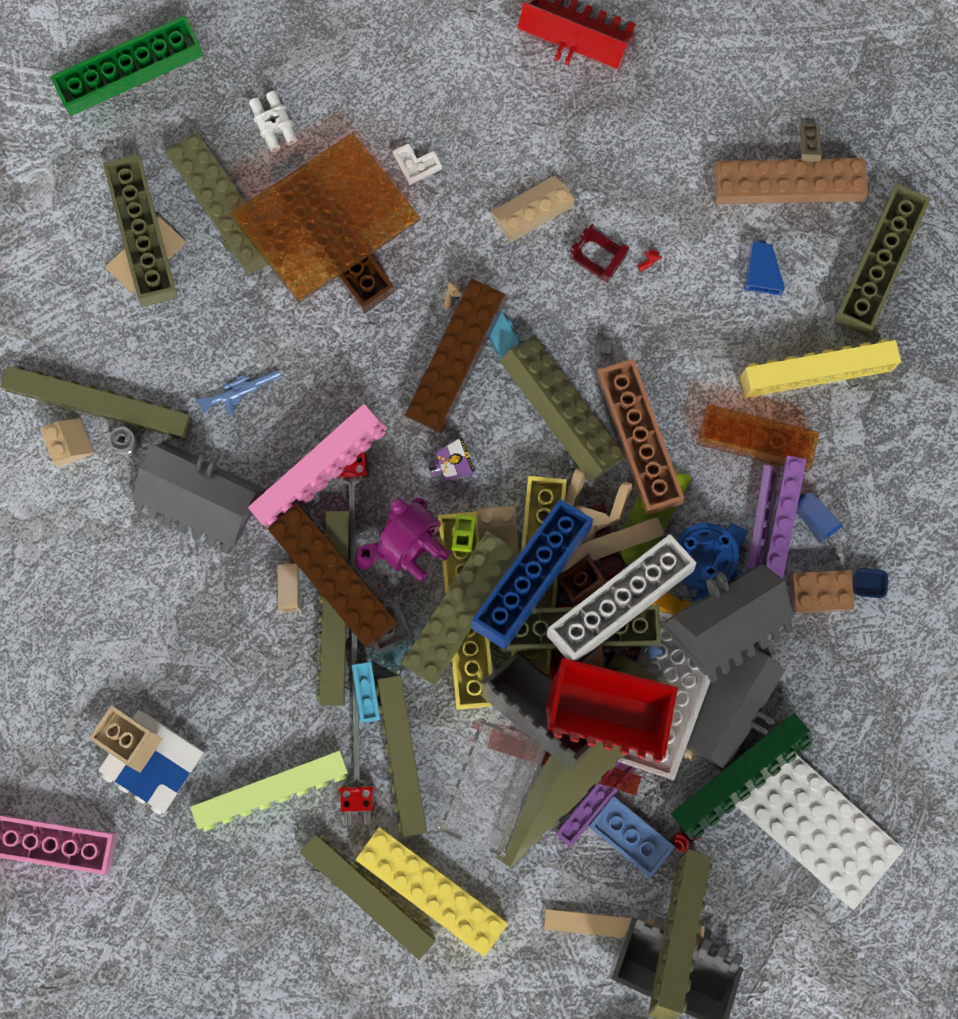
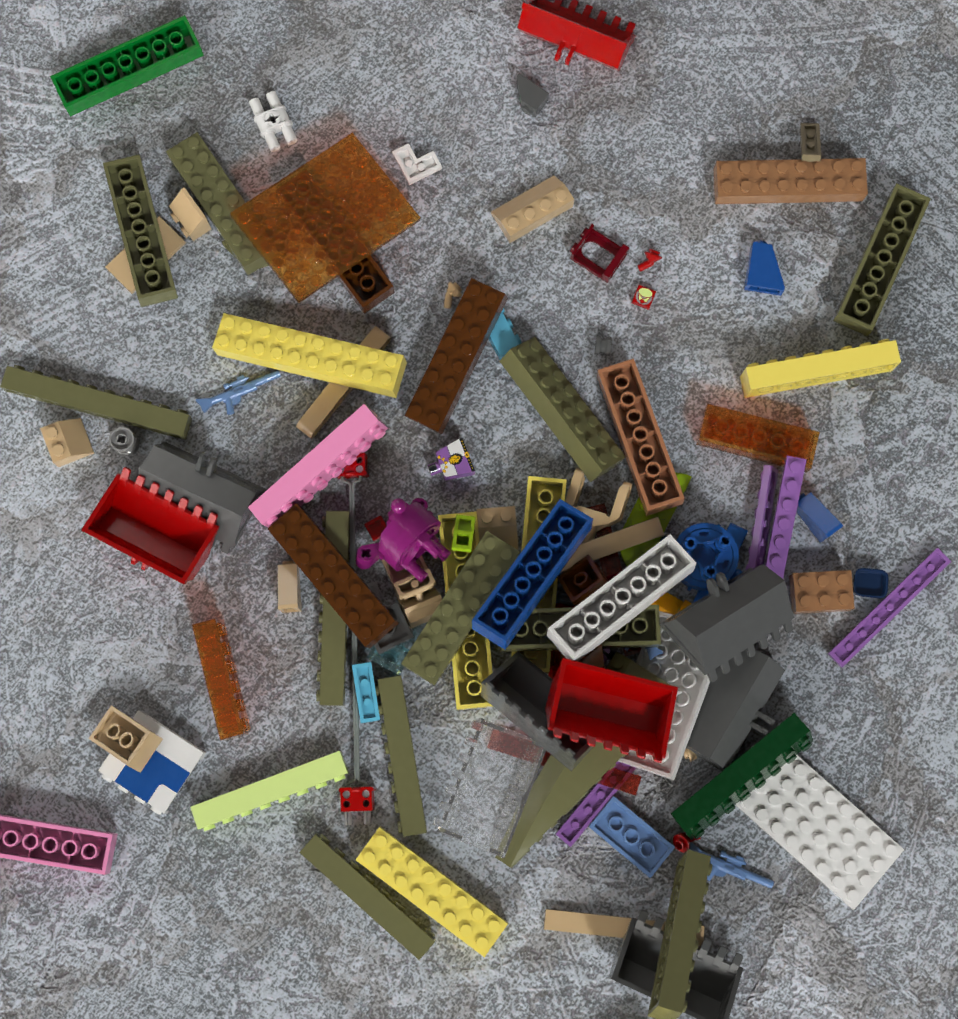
(153, 527): none -> red piece
(189, 215): none -> tan slope
(220, 679): none -> clear orange brick
(310, 355): none -> light yellow brick
(334, 393): none -> tan beam
(375, 527): none -> red tile
(416, 598): none -> tan piece
(531, 96): none -> dark grey slope
(643, 297): none -> tile
(733, 867): none -> medium blue piece
(889, 607): none -> medium lavender plate

